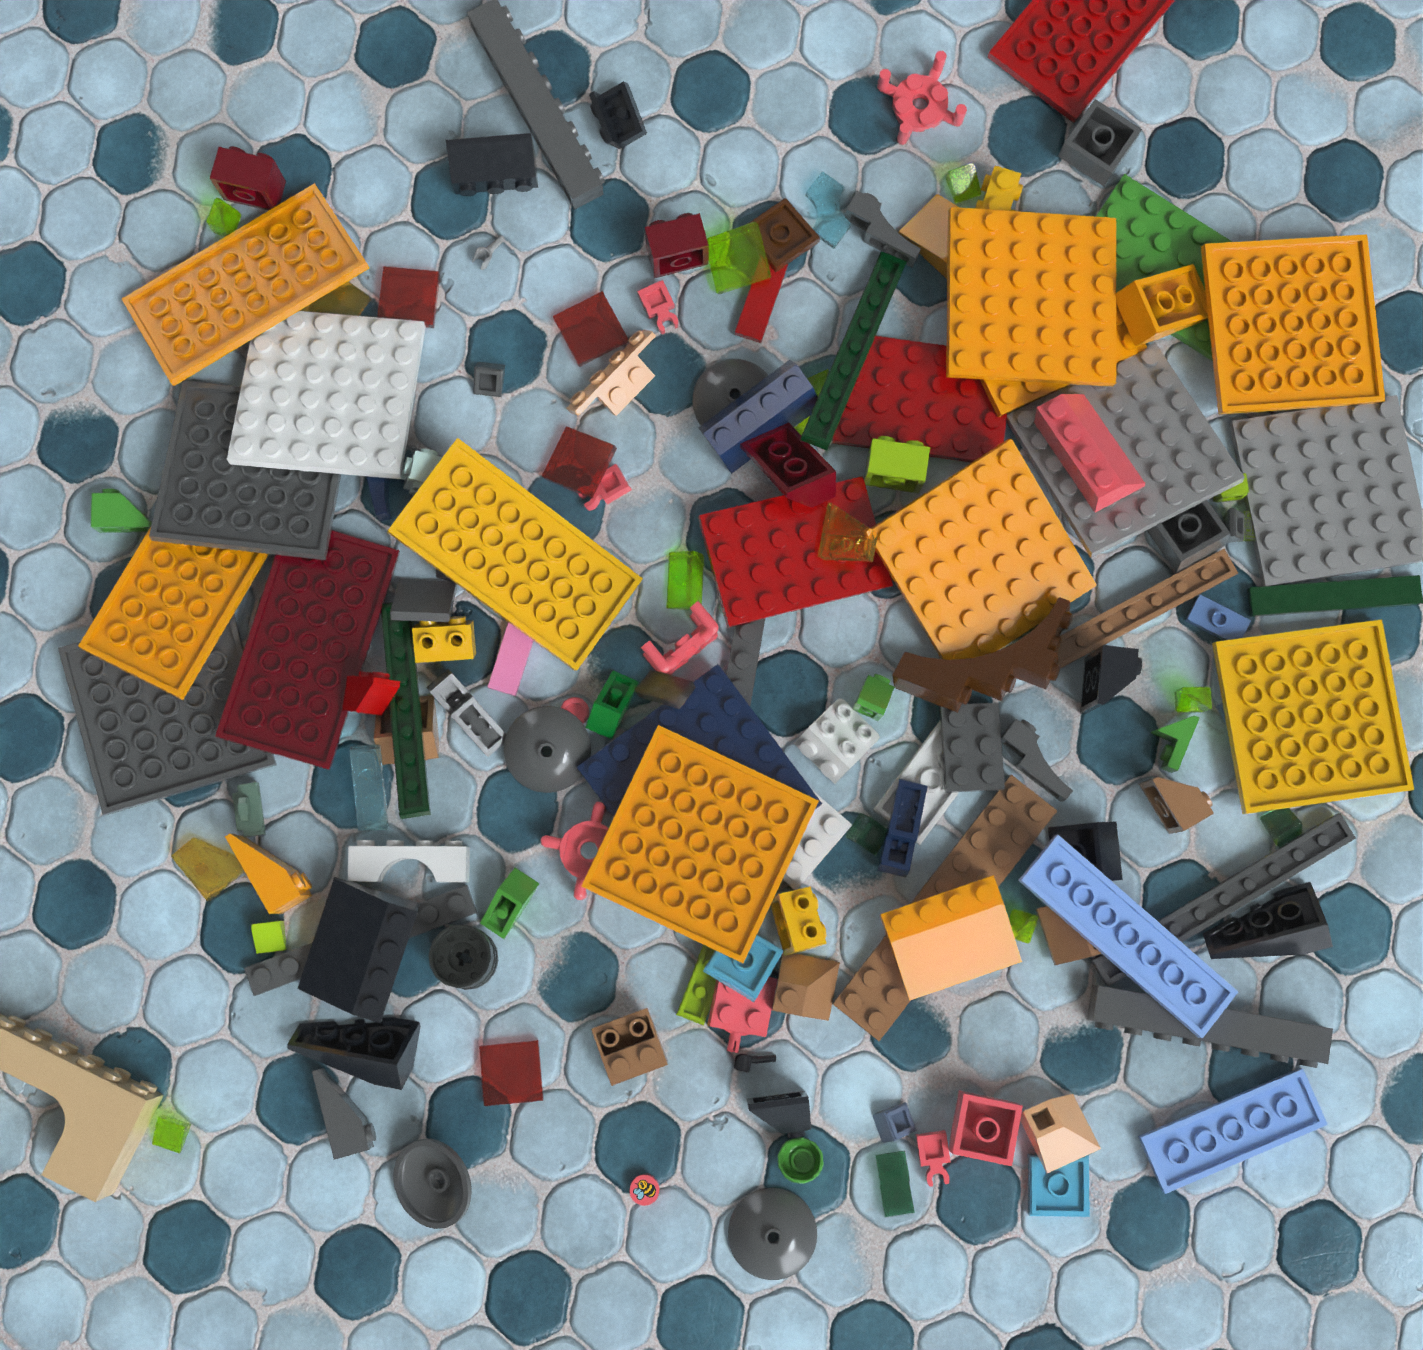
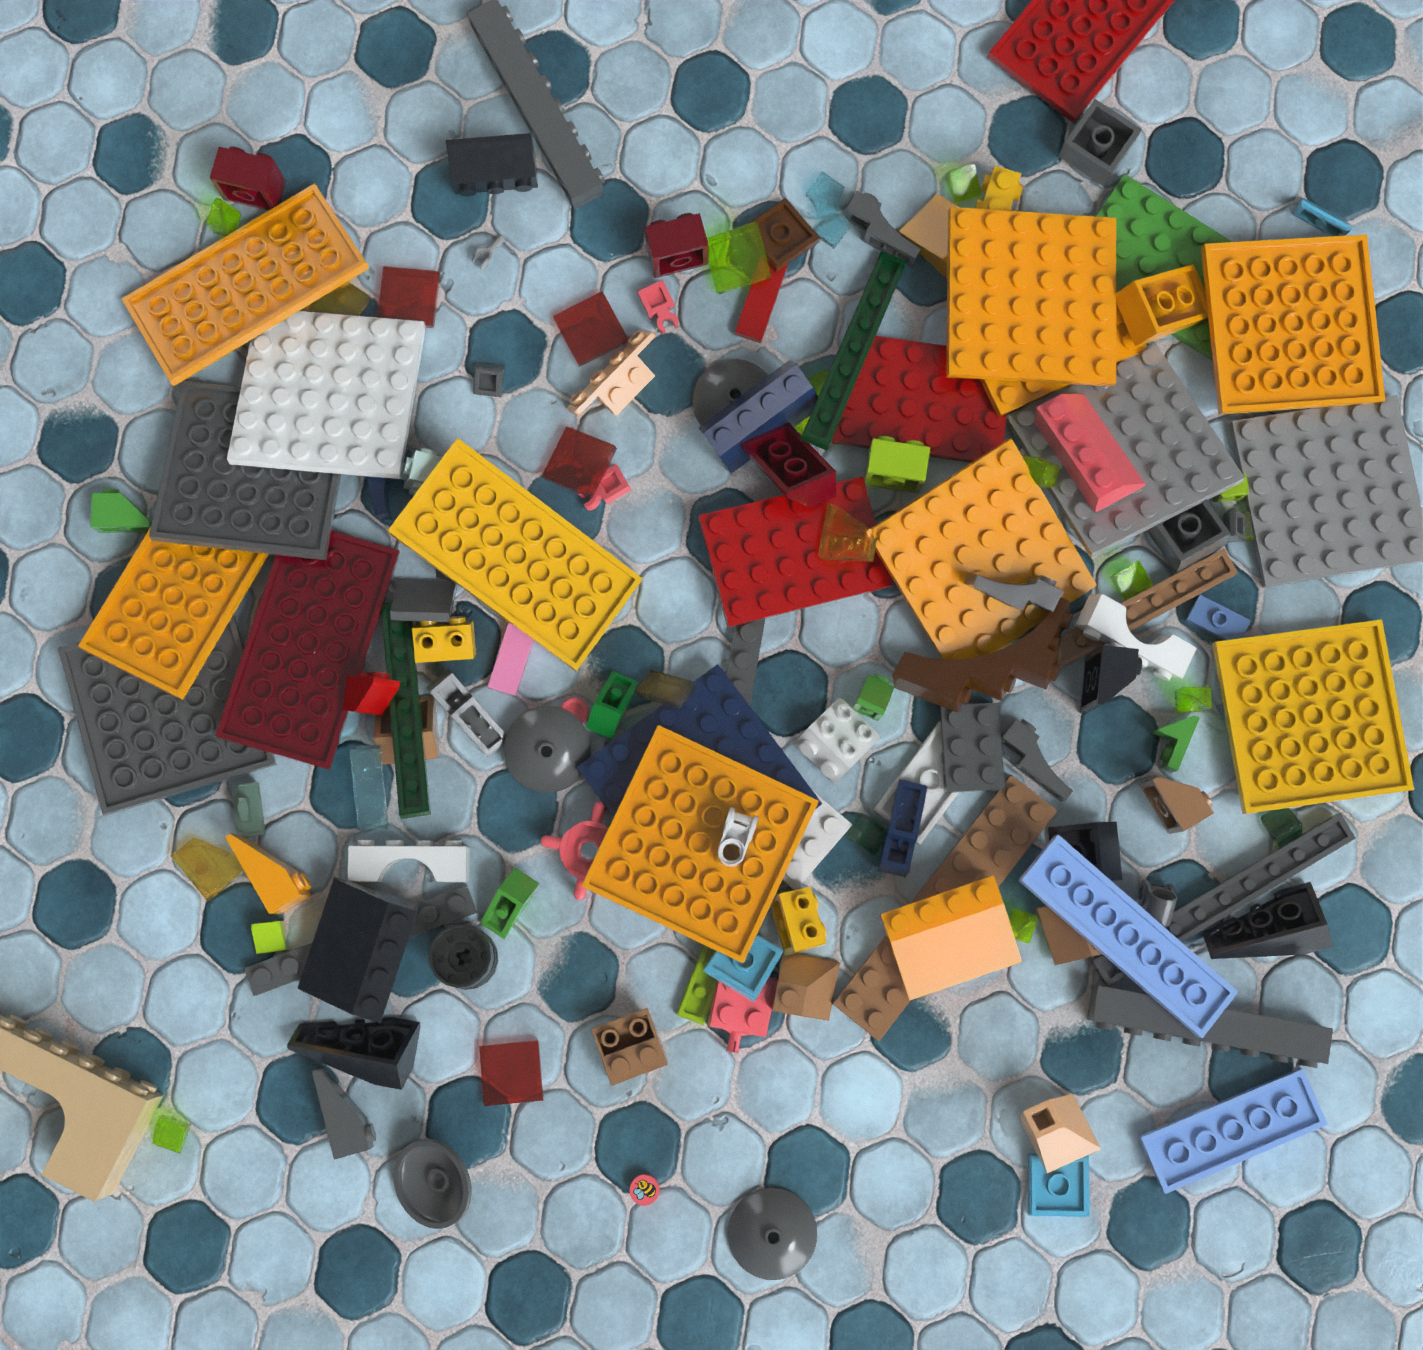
(617, 115): black bracket -> none
(684, 579): clear neon green slope -> none
(685, 647): coral plate -> none
(736, 835): none -> white piece
(744, 1061): black hand -> none
(783, 1112): black slope -> none
(800, 1160): bright green hair -> none
(894, 1122): sand blue slope -> none
(894, 1184): clear green slope -> none
(920, 87): coral plate -> none
(933, 1152): coral plate -> none
(985, 1128): coral brick -> none
(1035, 591): none -> slope
(1042, 471): none -> clear neon green slope
(1106, 621): none -> white arch
(1131, 580): none -> clear neon green slope
(1158, 901): none -> dark grey piece
(1321, 218): none -> medium azure slope
(1335, 596): dark green tile -> none

